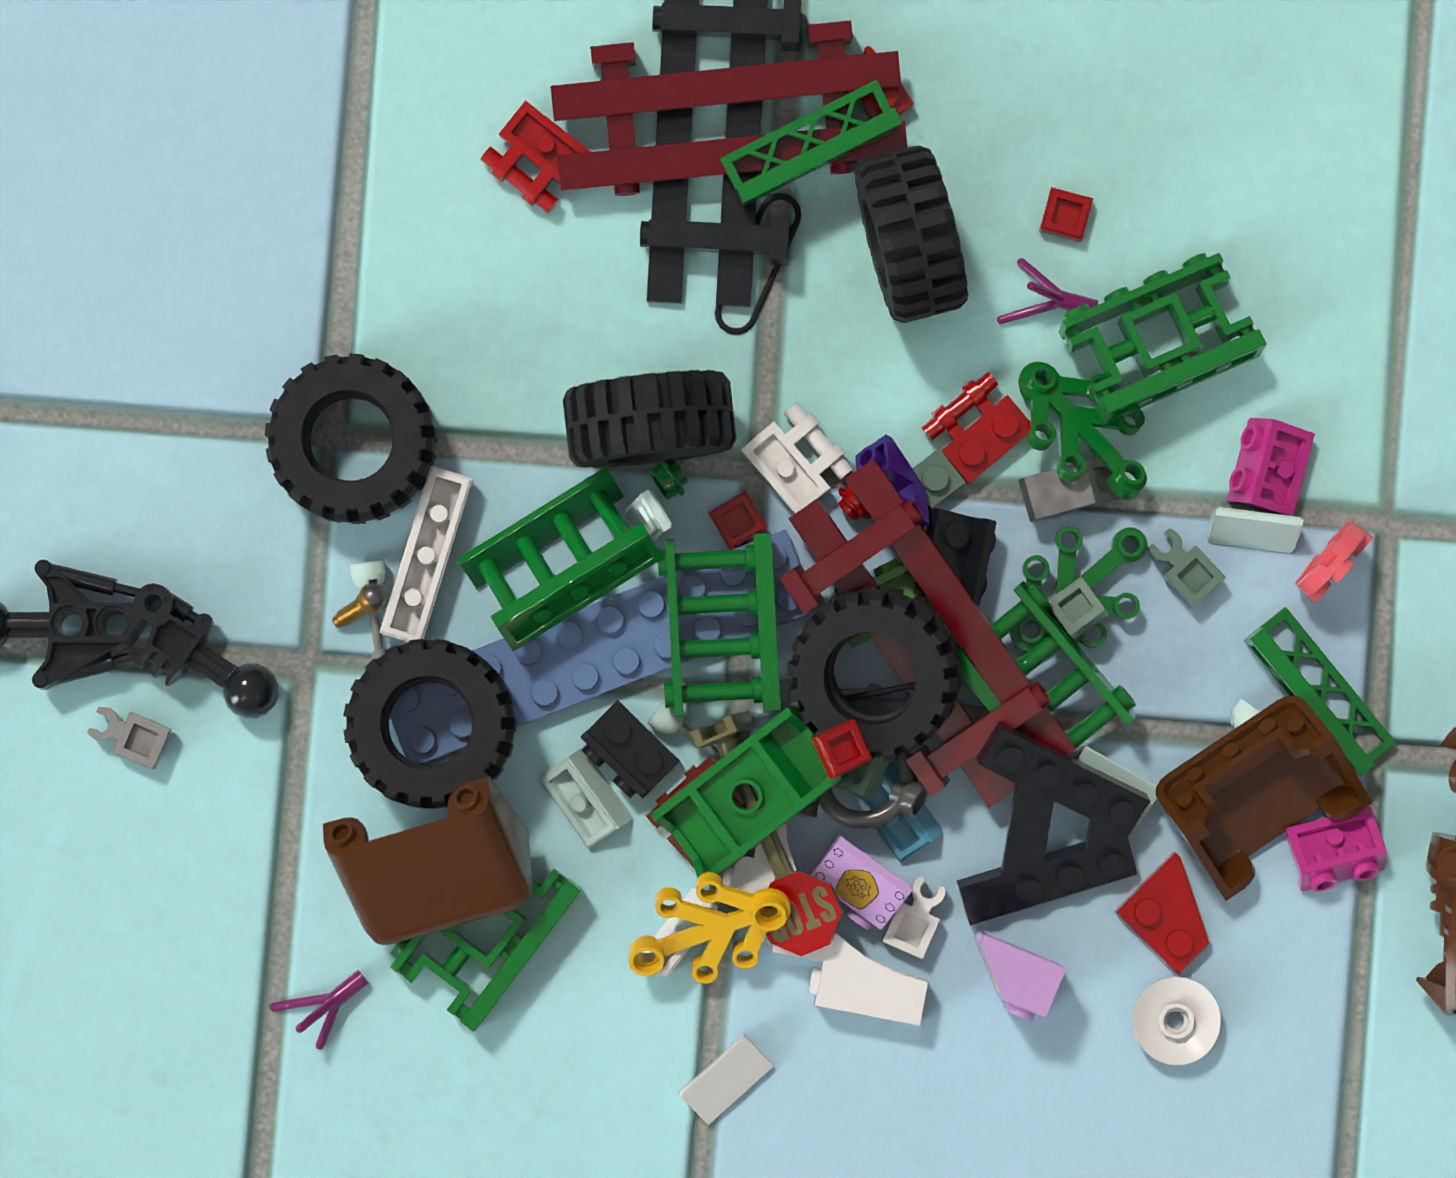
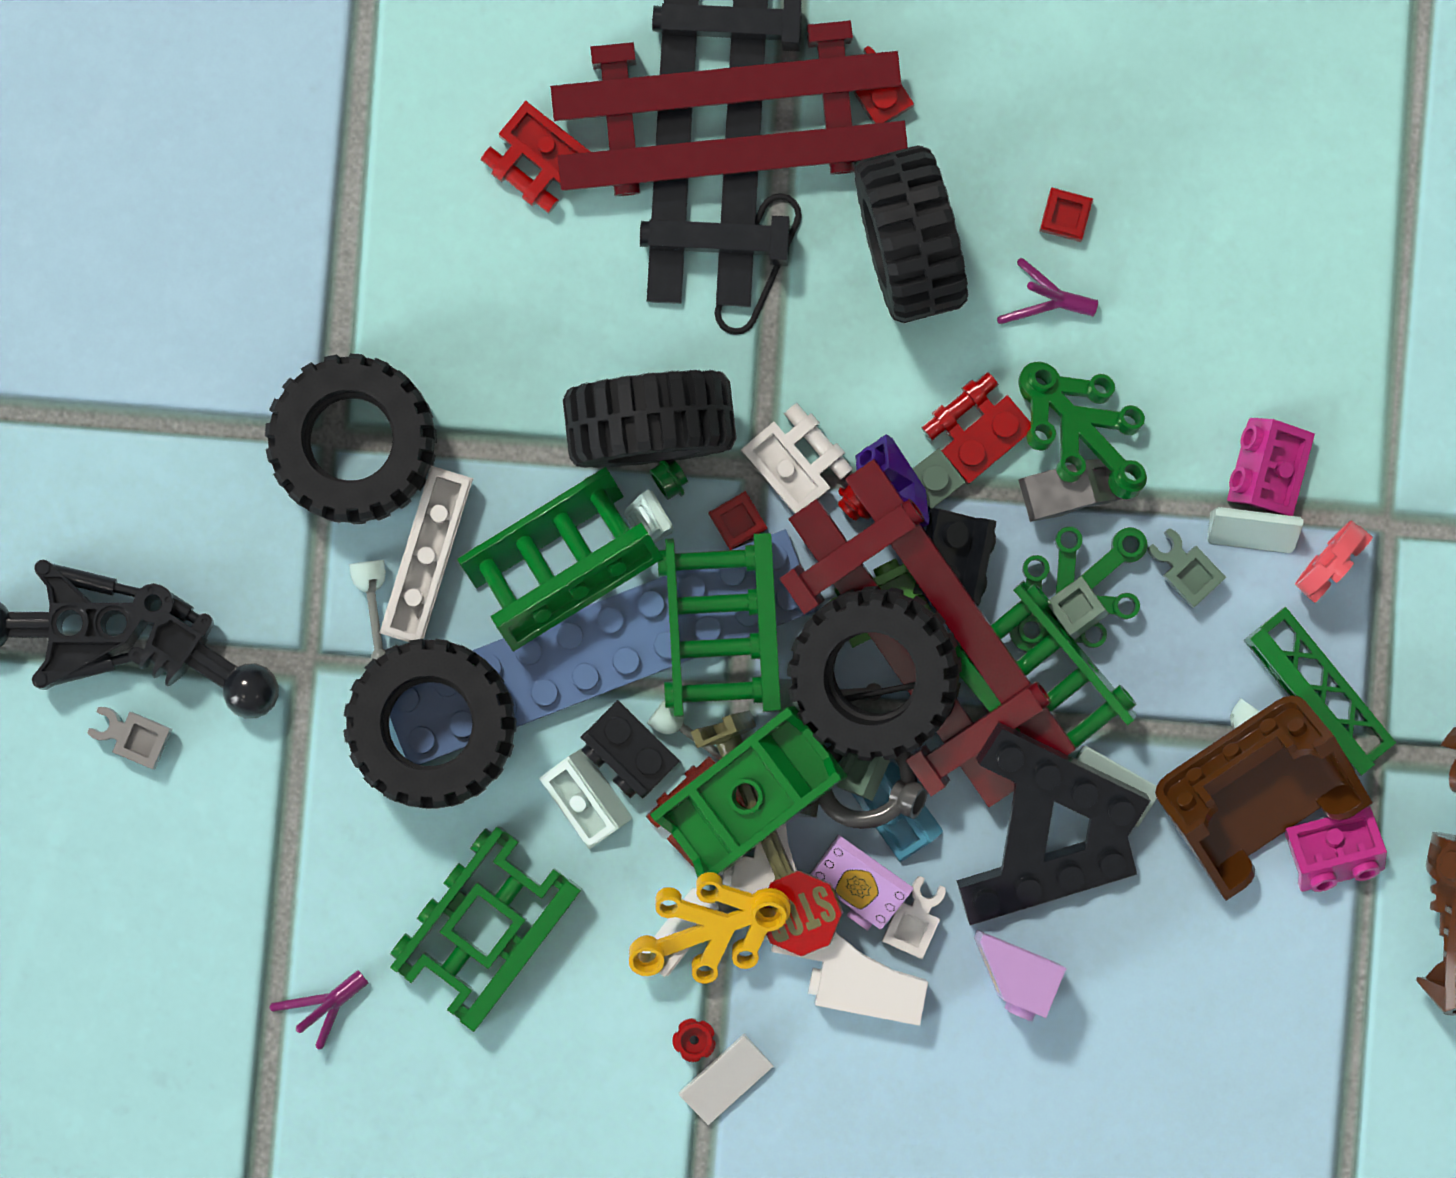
(369, 600): pearl gold piece -> none
(437, 871): reddish brown windscreen -> none
(705, 1045): none -> red plate
(818, 156): green fence -> none
(841, 748): red tile -> none
(1167, 914): red wing -> none
(1176, 368): green fence -> none
(1199, 1020): white dish -> none

